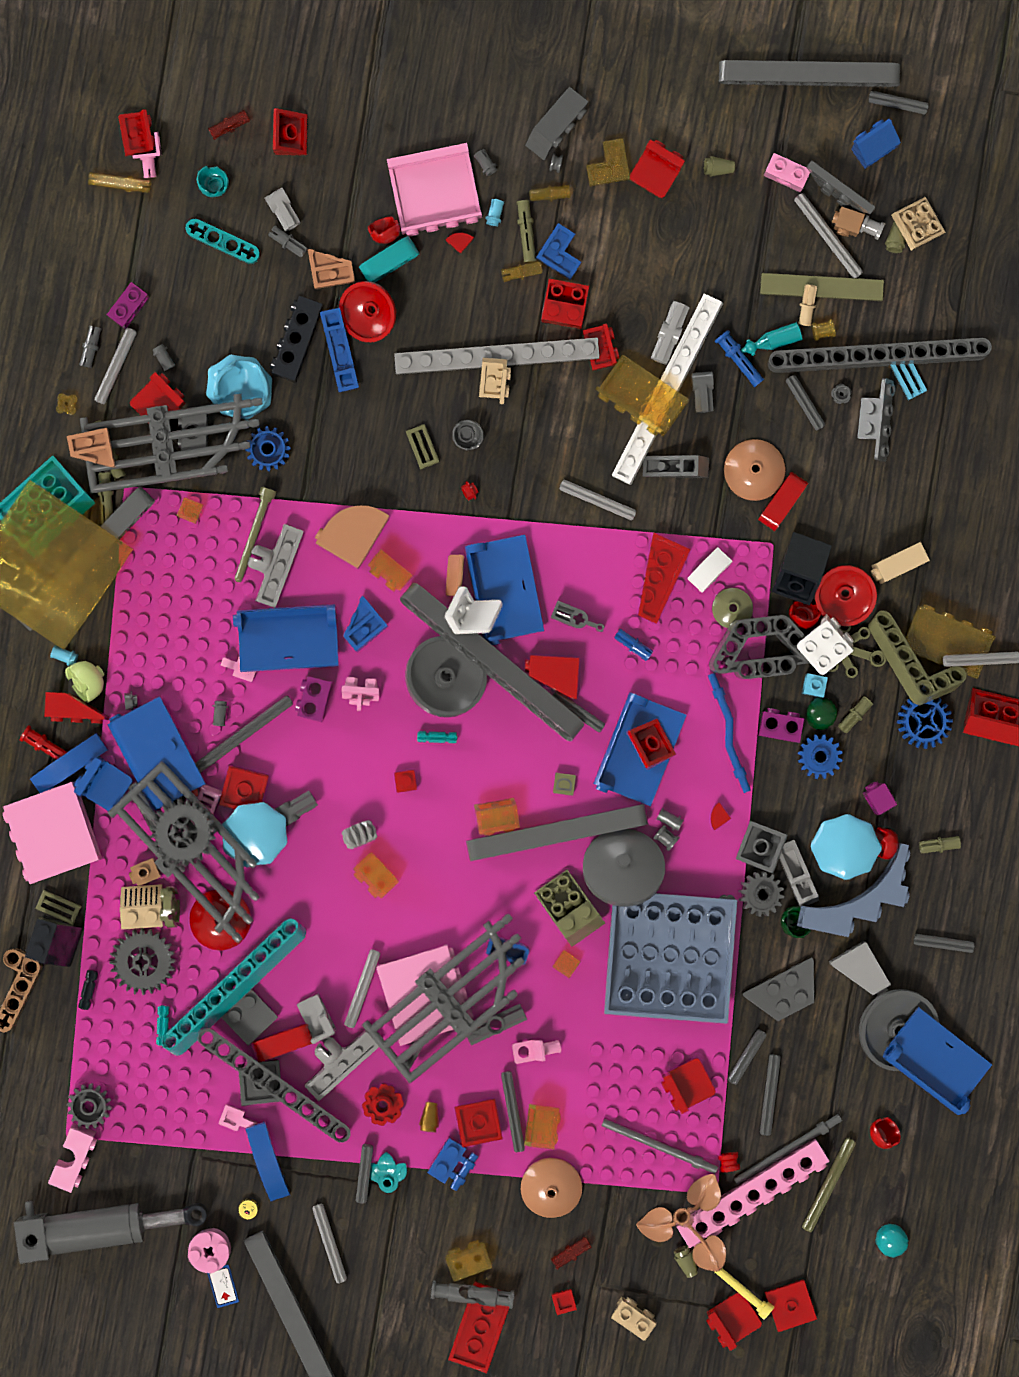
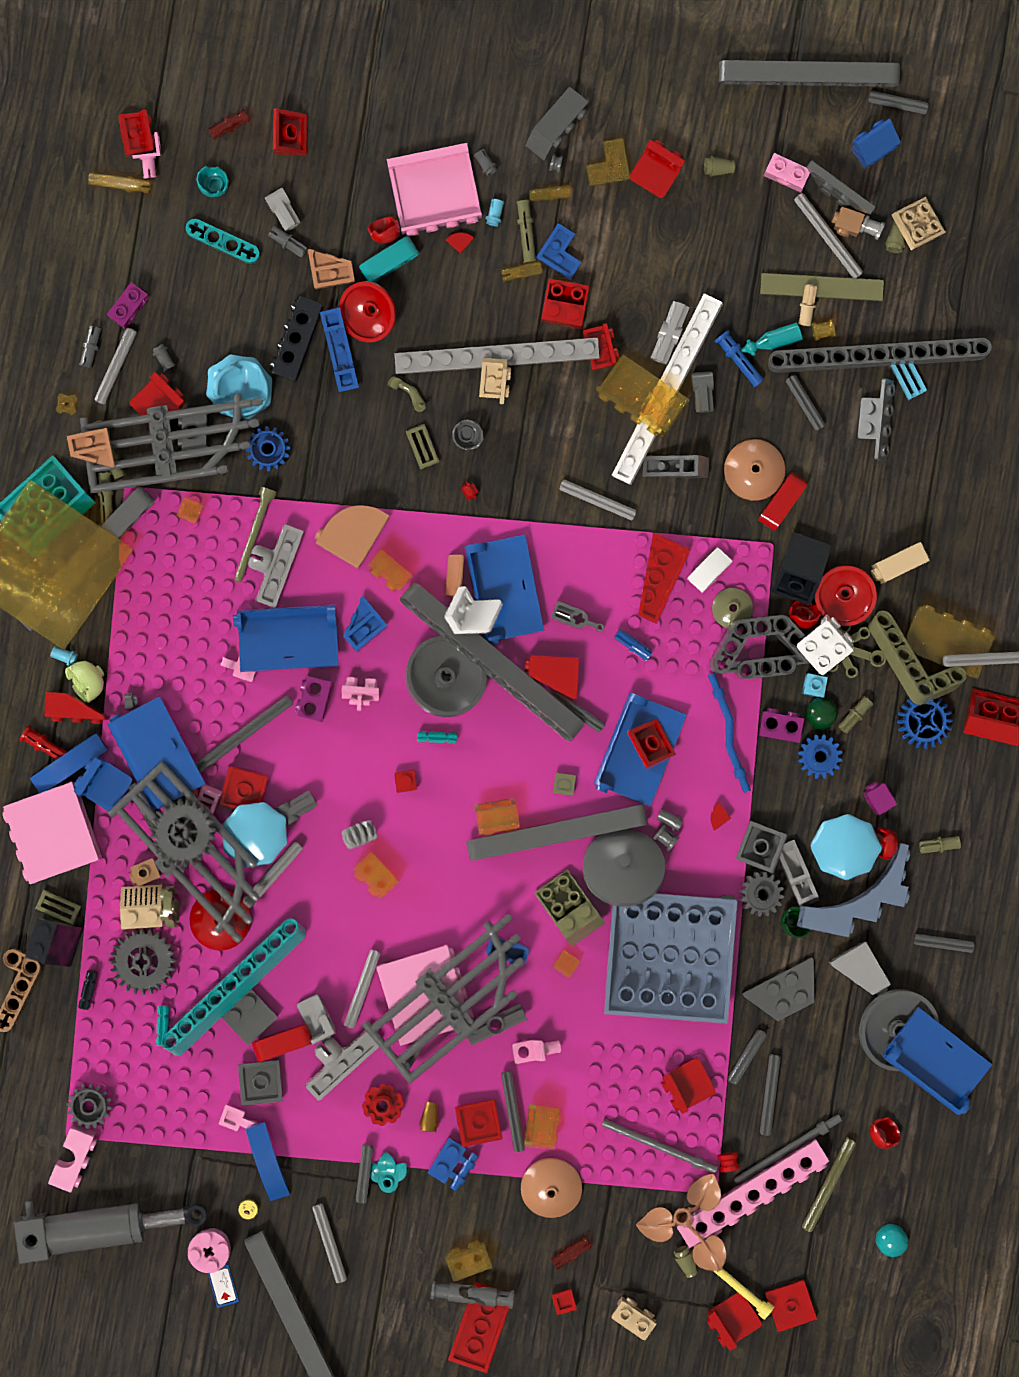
(219, 713): dark grey pin -> none
(274, 872): none -> light grey axle
(282, 1090): dark grey beam -> none
(418, 403): none -> olive piece
(836, 393): dark grey plate -> none

